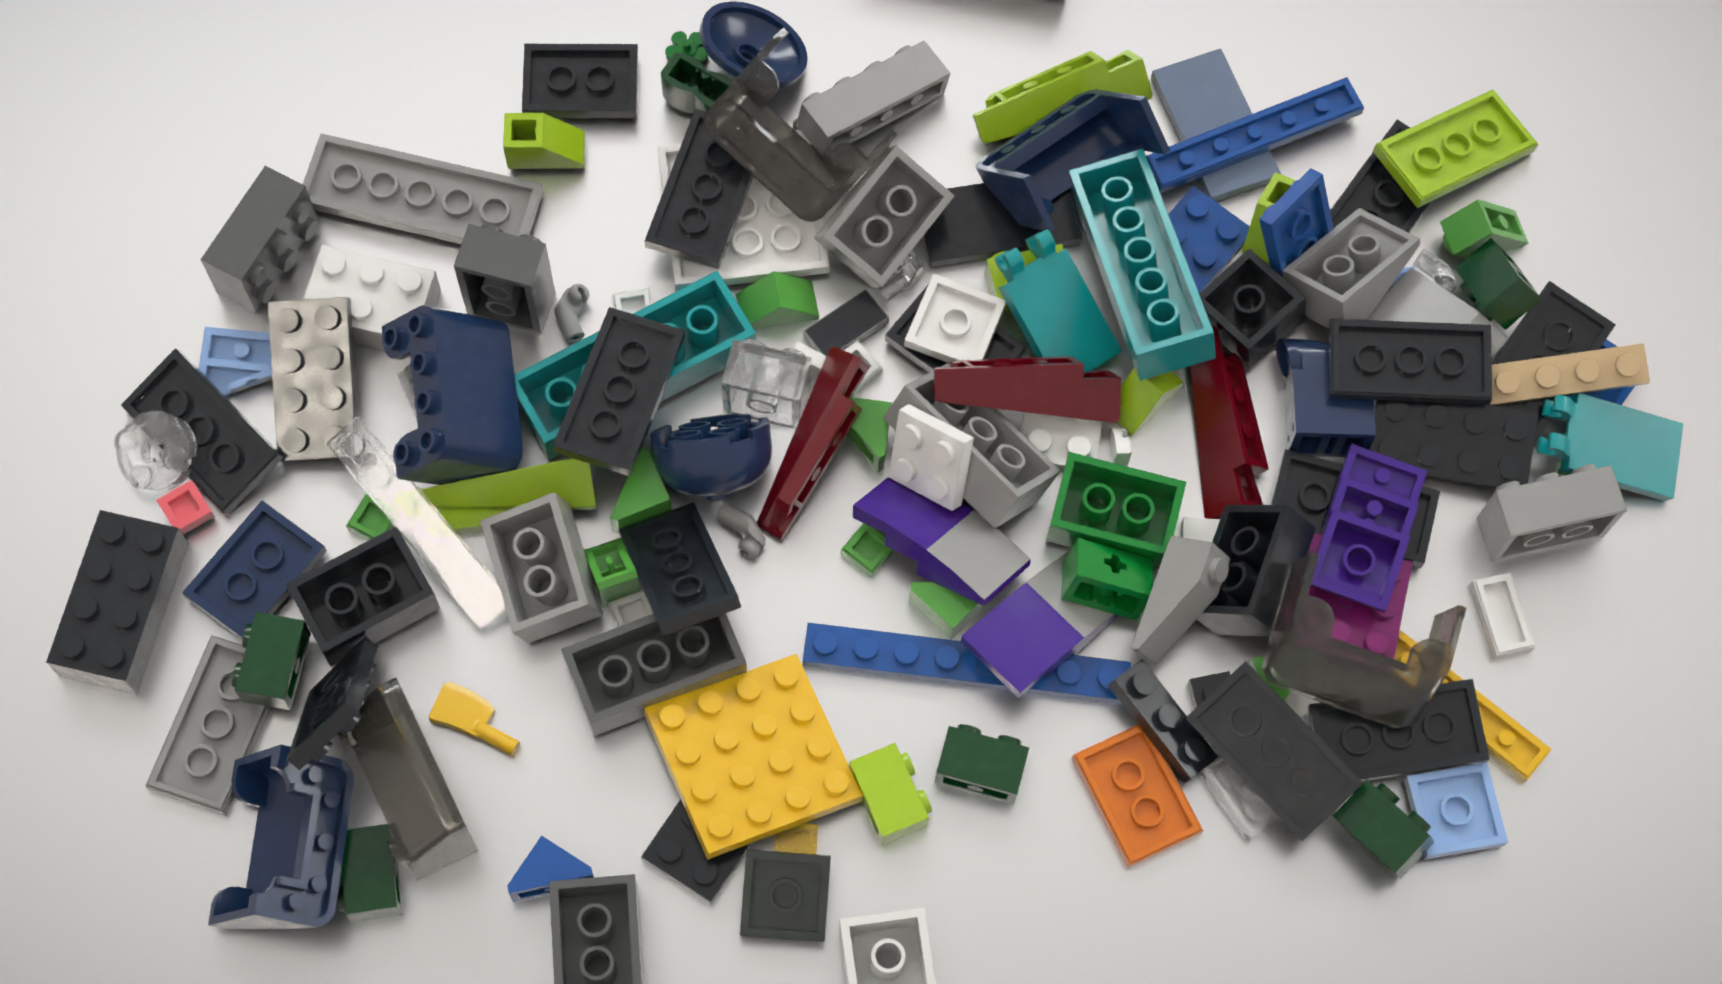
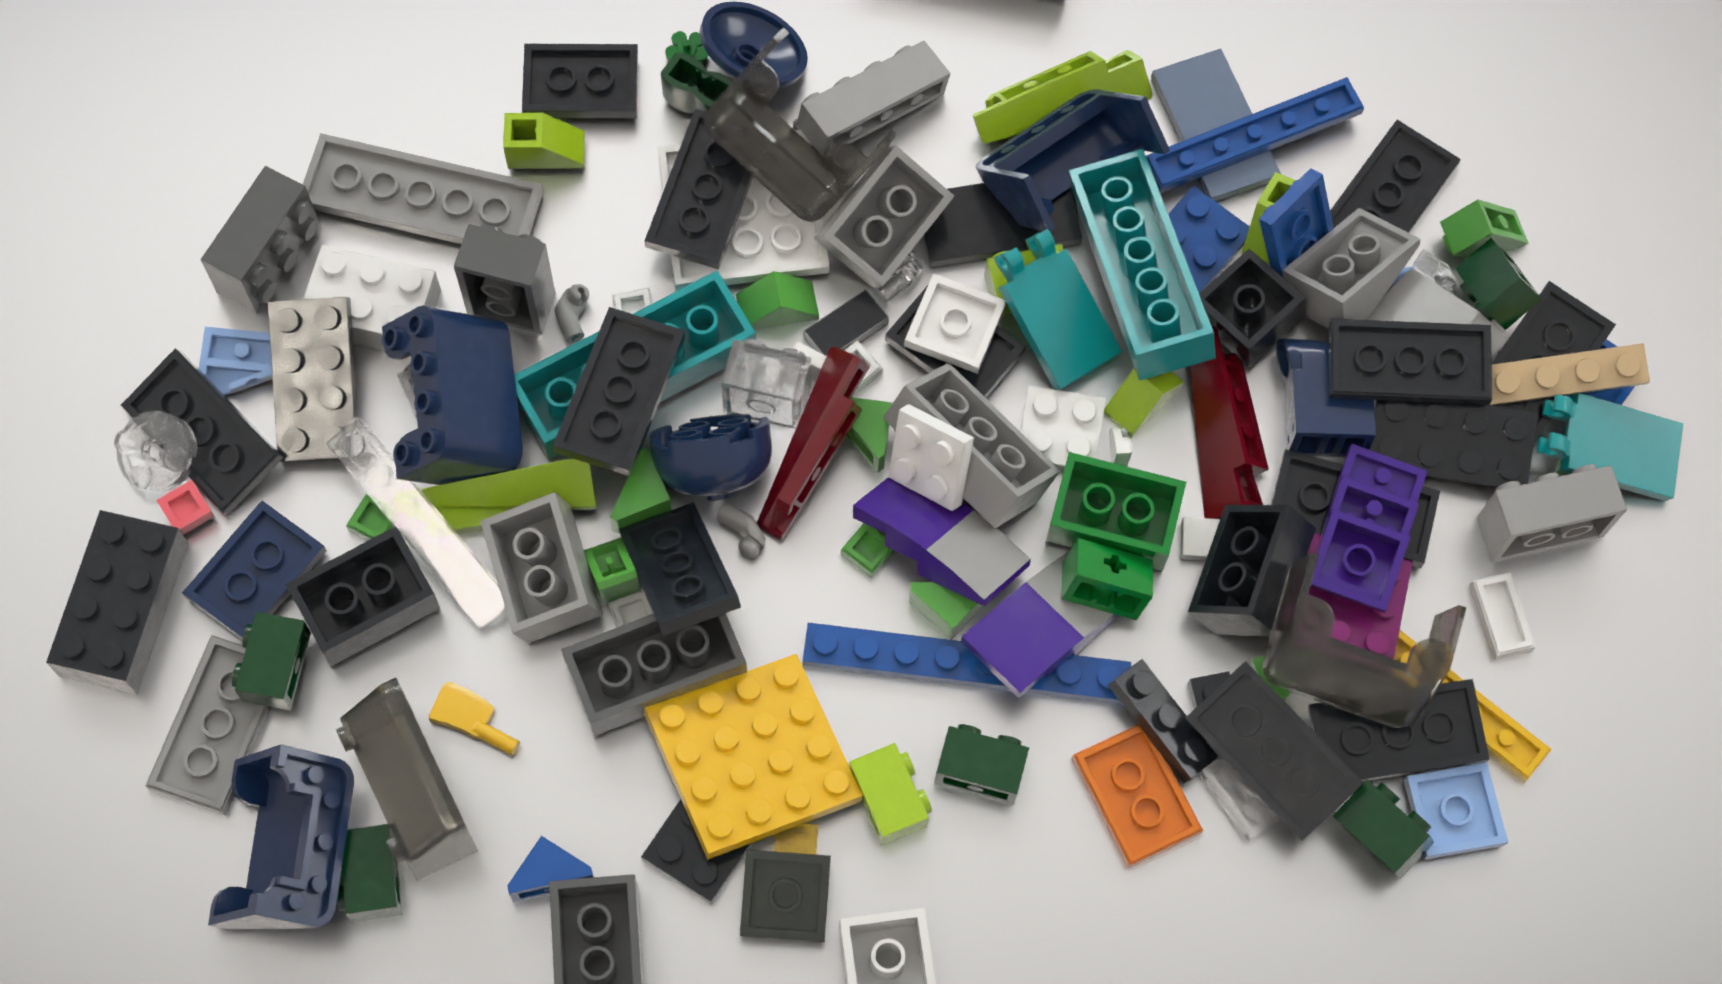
(333, 705): black plate -> none
(1032, 386): dark red wedge -> none
(1181, 593): light grey slope -> none
(1455, 148): lime tile -> none

